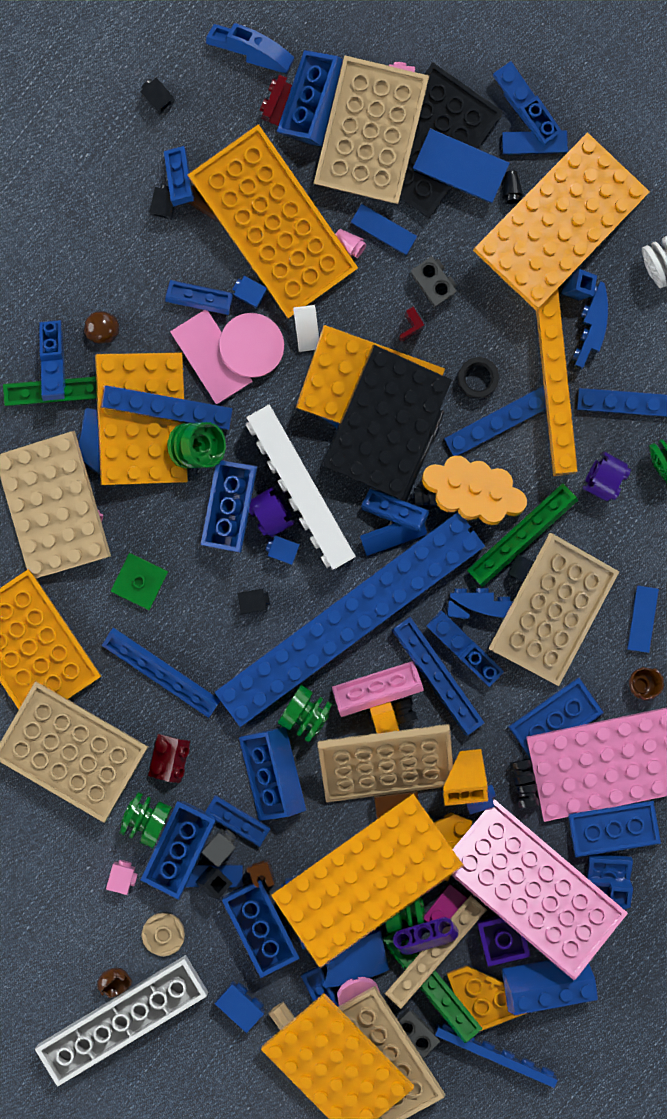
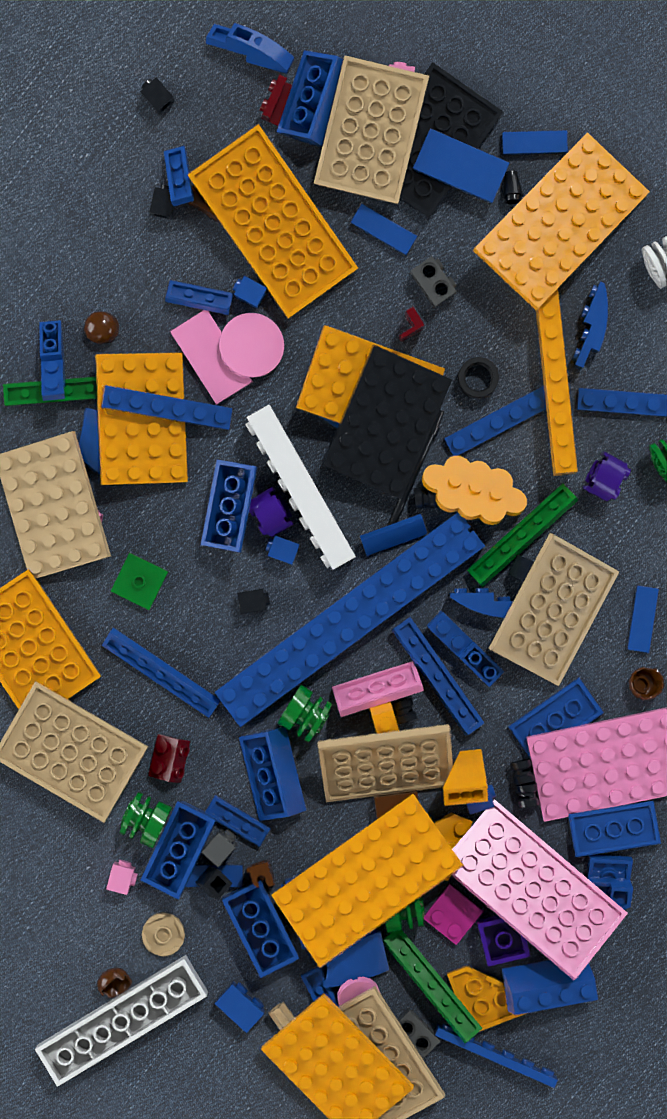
(196, 445): green wheel -> none
(306, 327): white slope -> none
(353, 244): bright pink cone -> none
(395, 510): blue tile -> none
(416, 932): dark purple beam -> none
(431, 958): tan tile -> none
(455, 611): blue slope -> none
(525, 103): blue slope -> none
(579, 285): blue brick -> none

